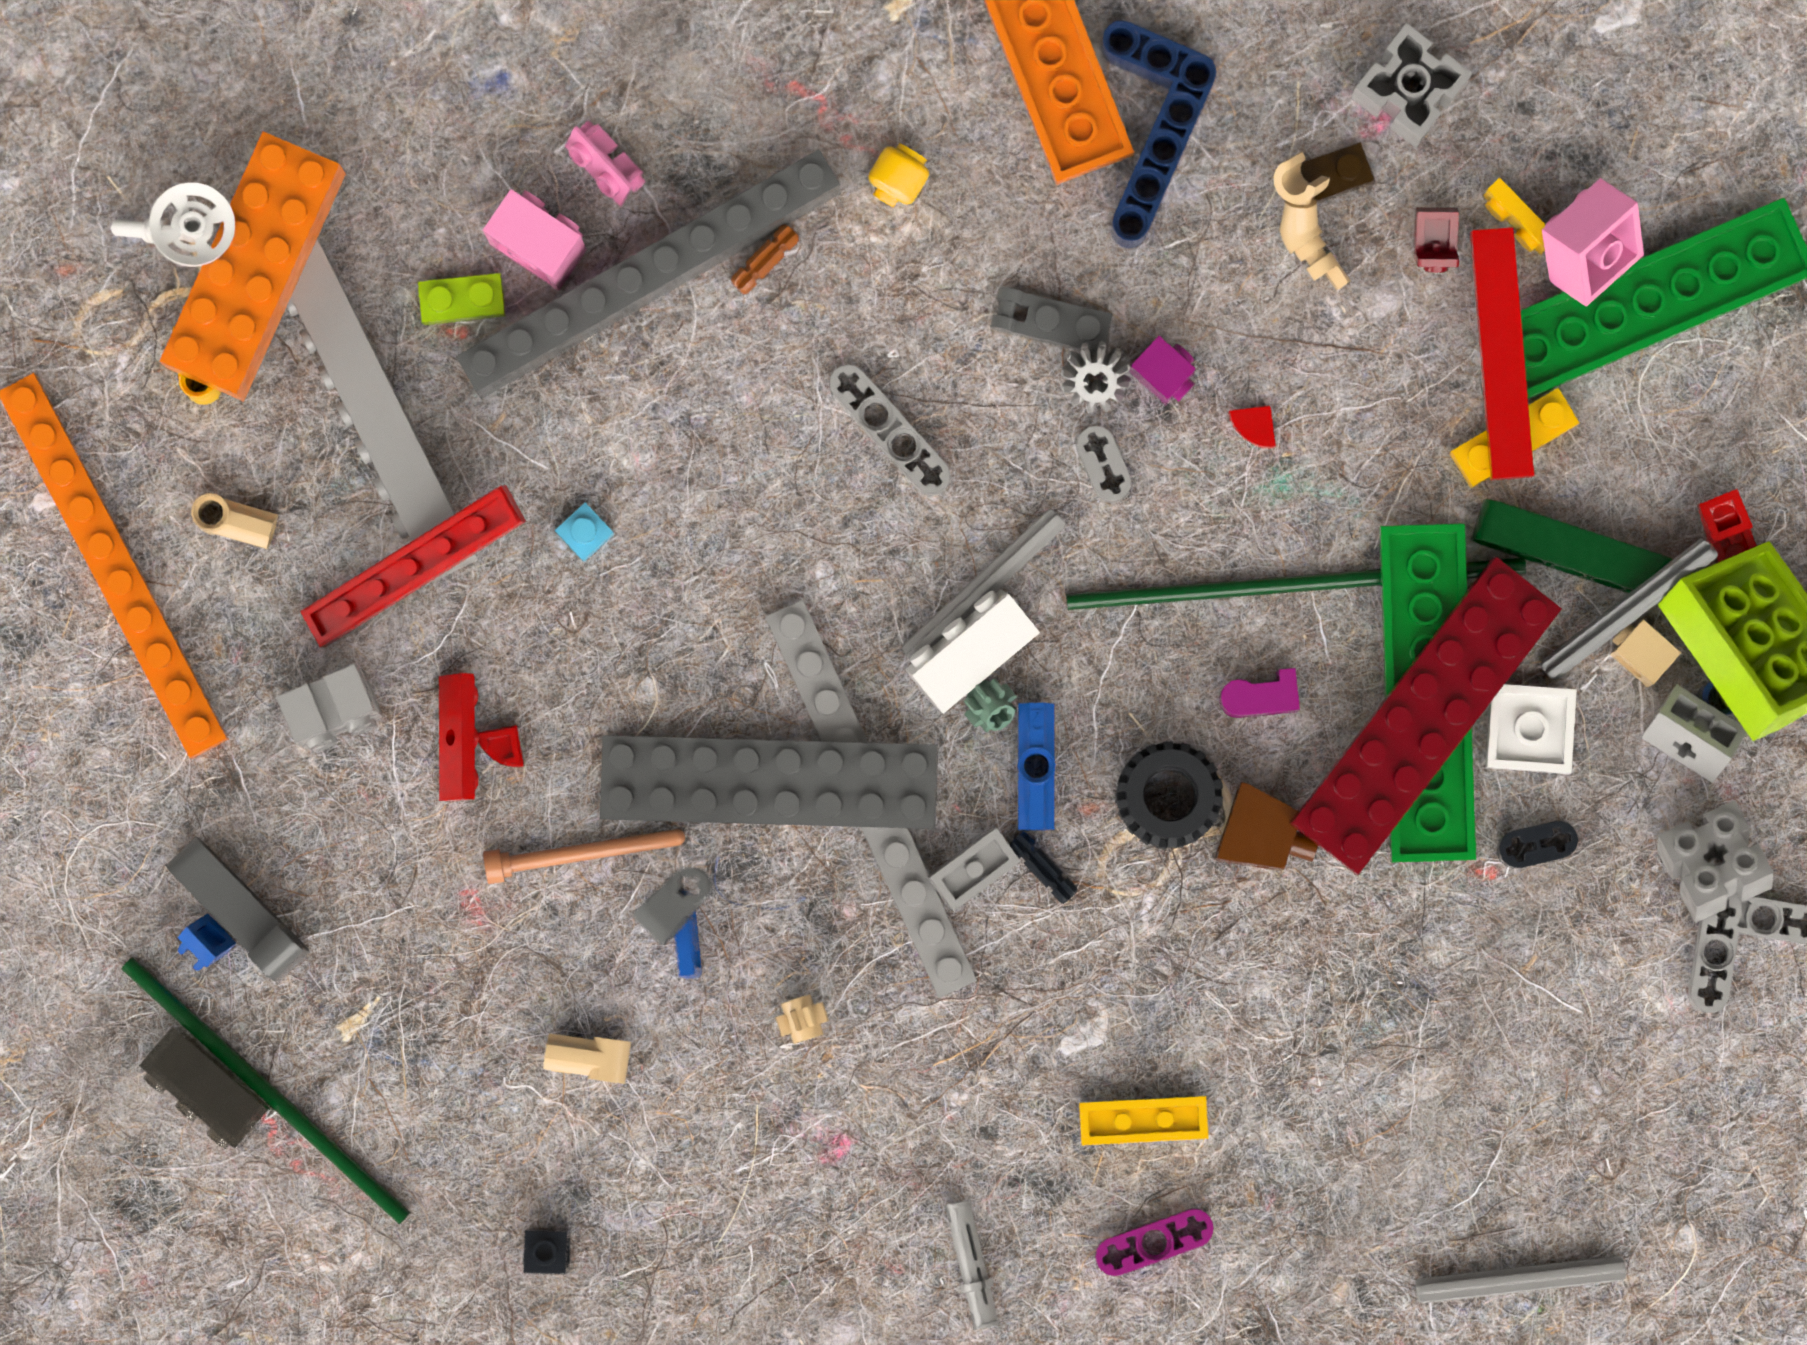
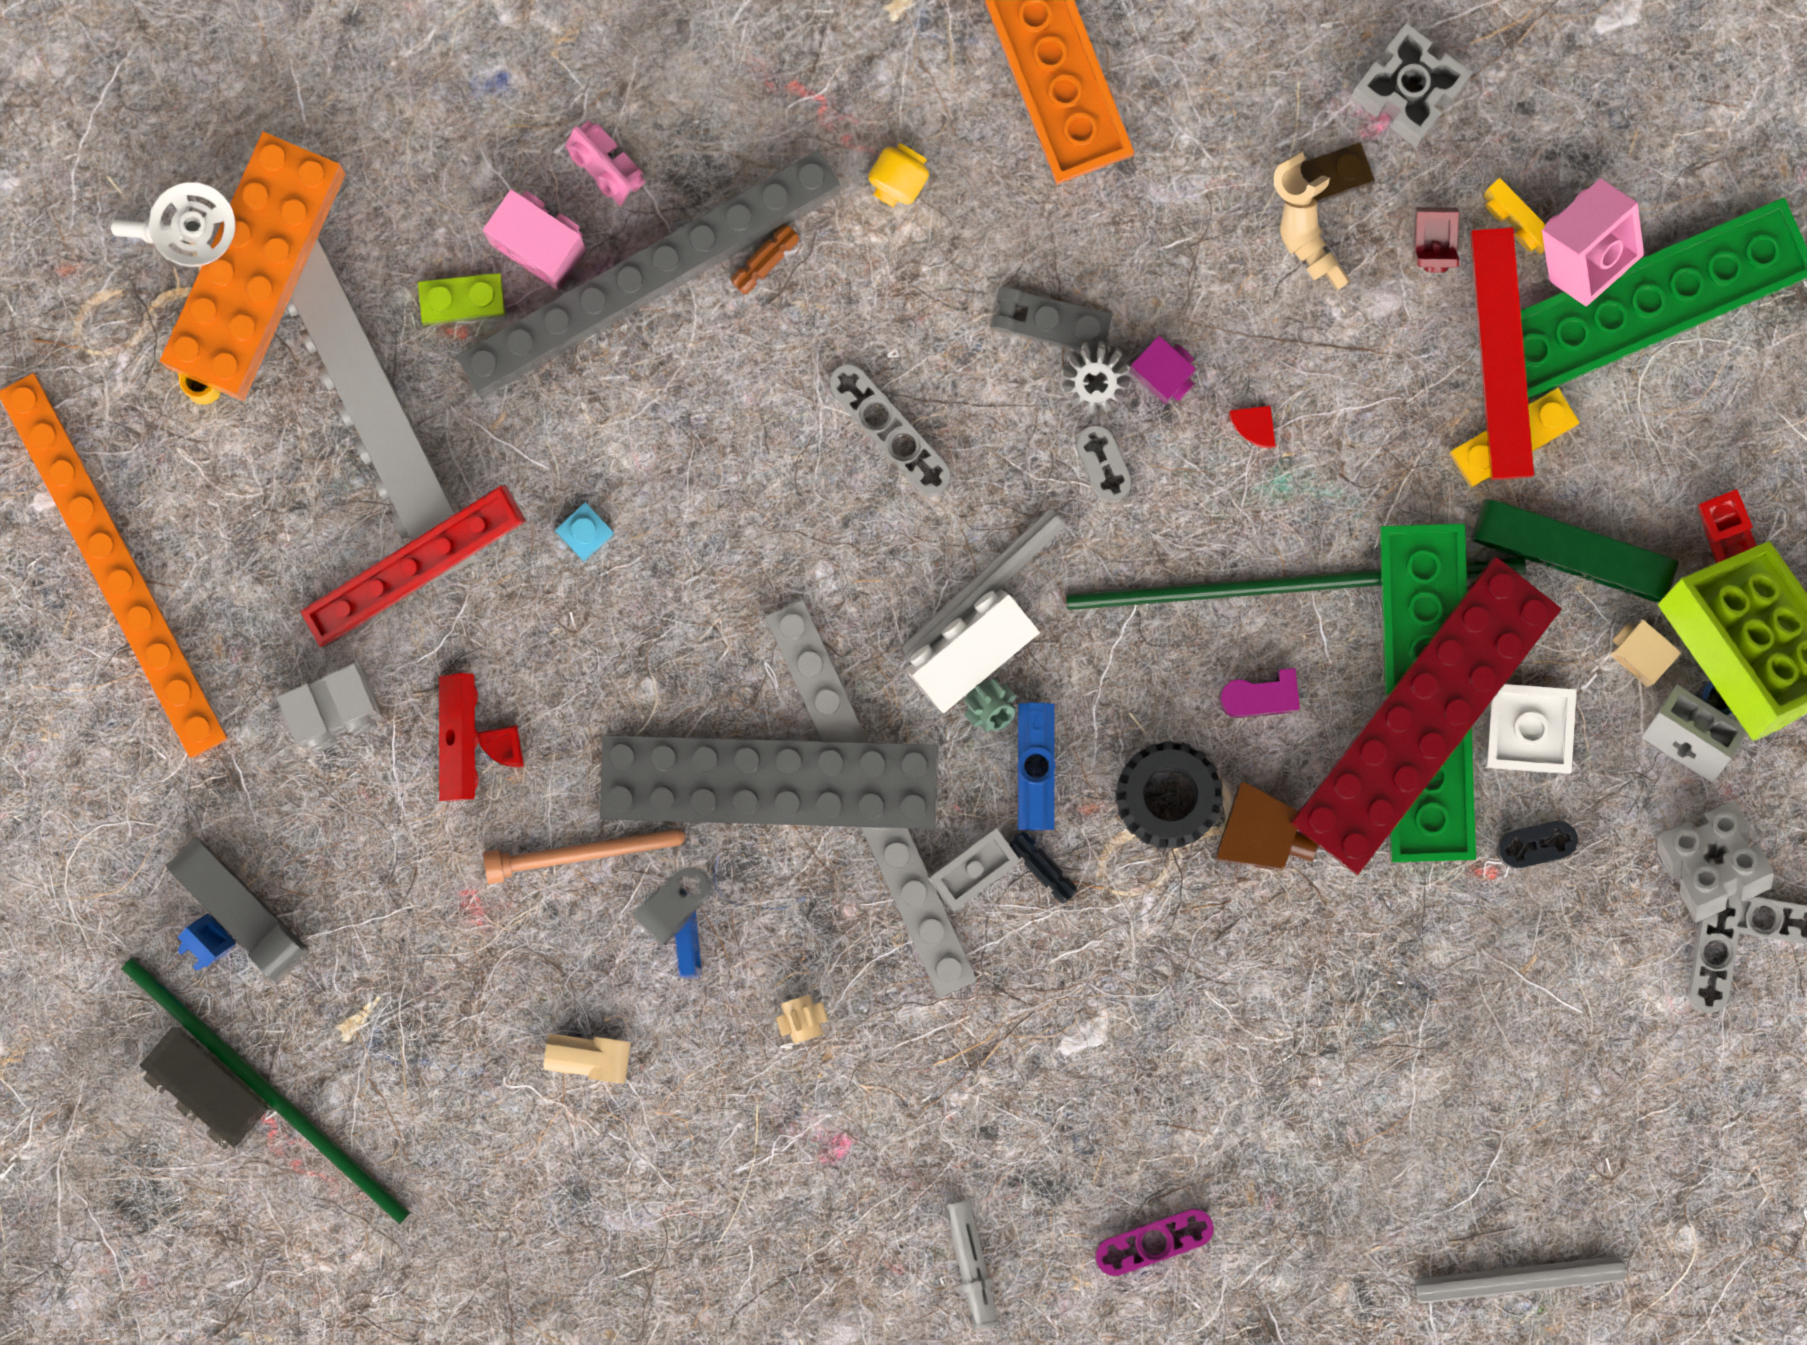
(238, 521): tan piece -> none
(547, 1251): black brick -> none
(1143, 1120): yellow plate -> none
(1165, 128): dark blue beam -> none
(1628, 609): axle -> none

